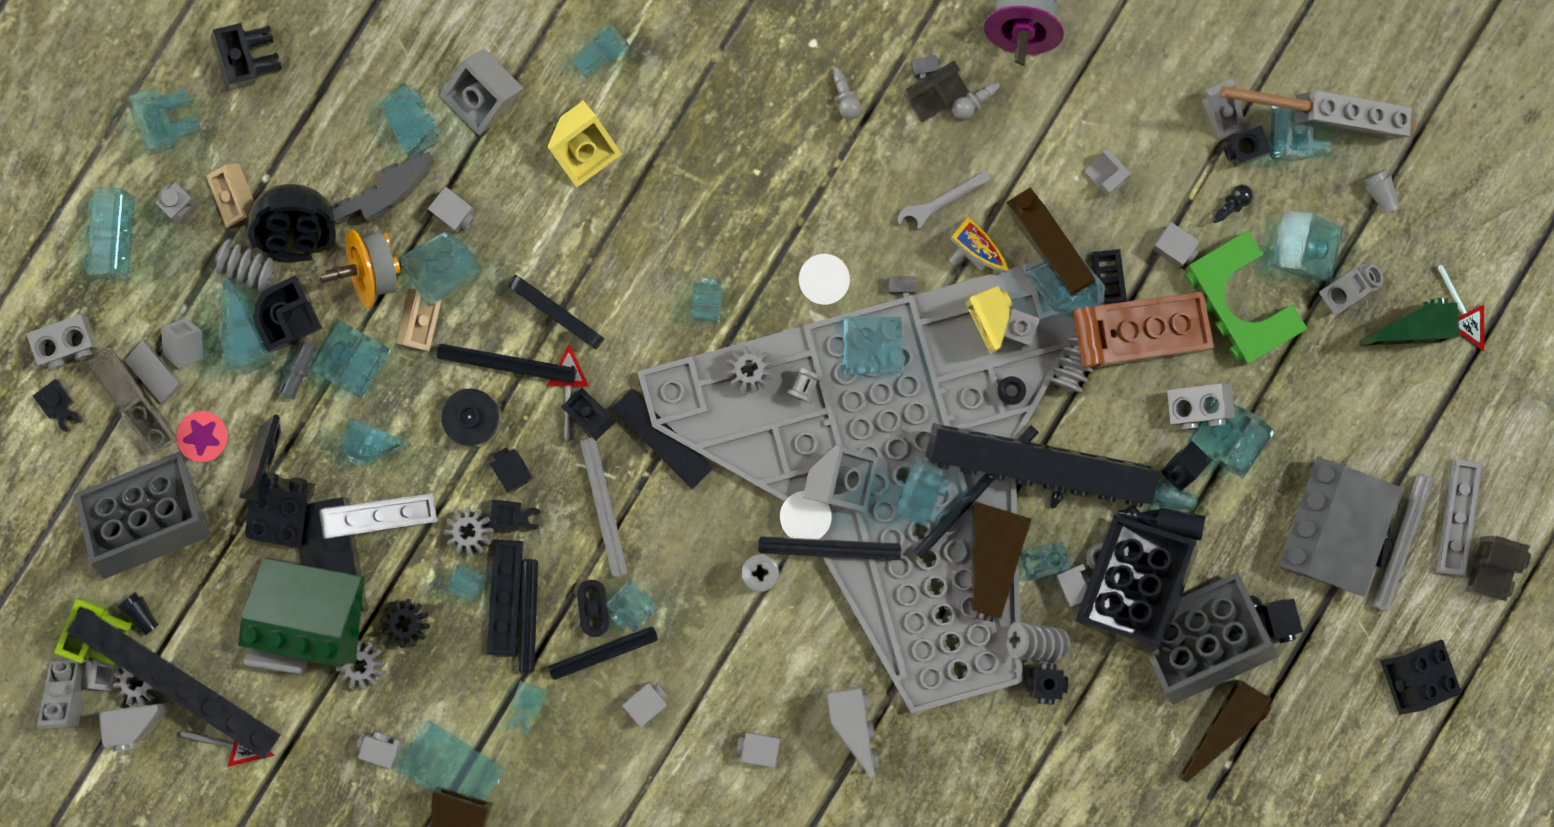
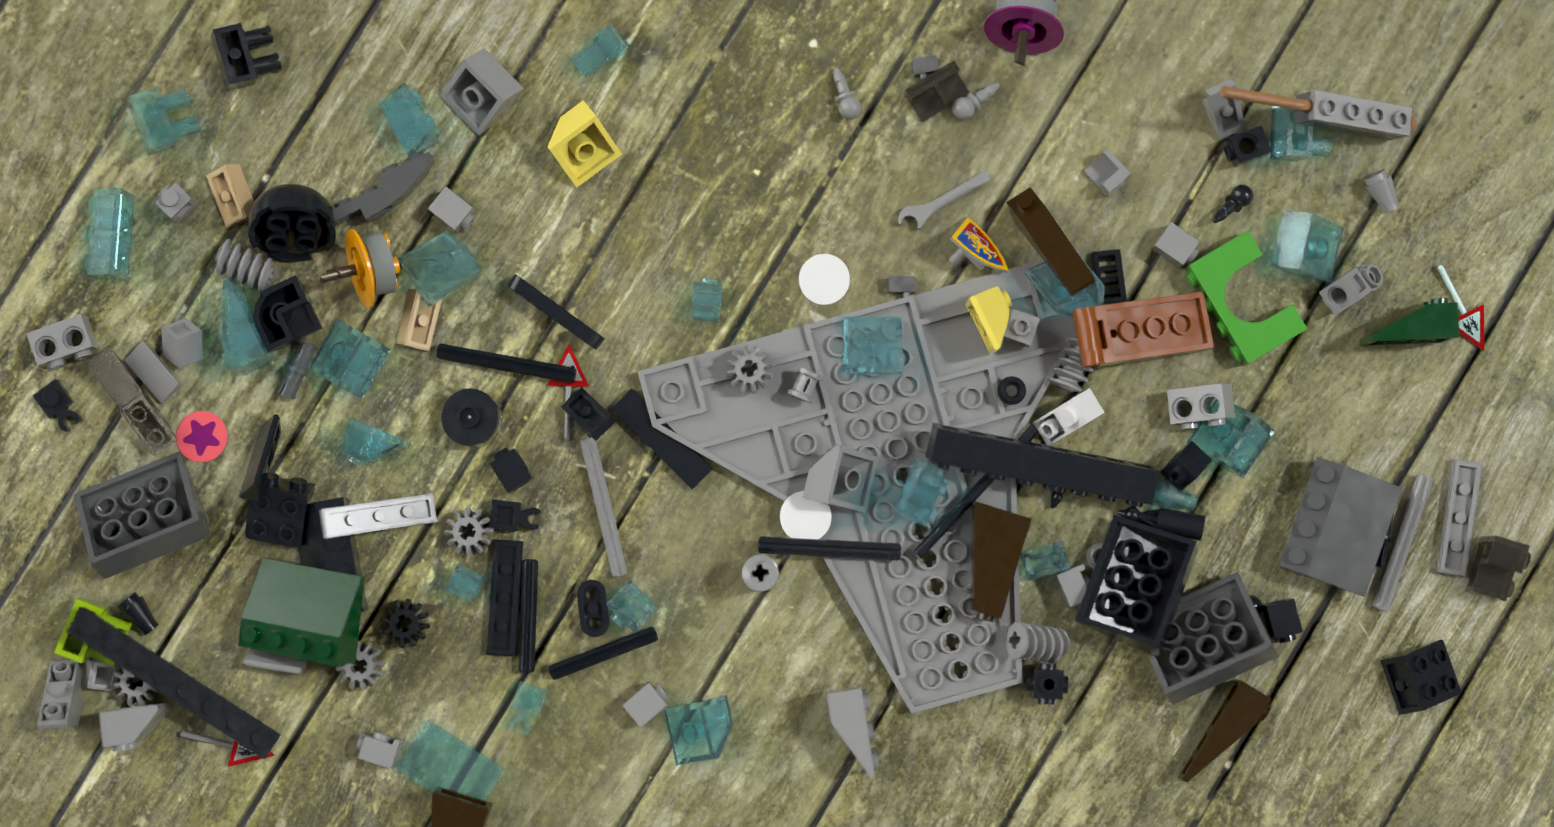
(699, 729): none -> clear light blue slope
(758, 749): light grey brick -> none
(1068, 417): none -> white slope

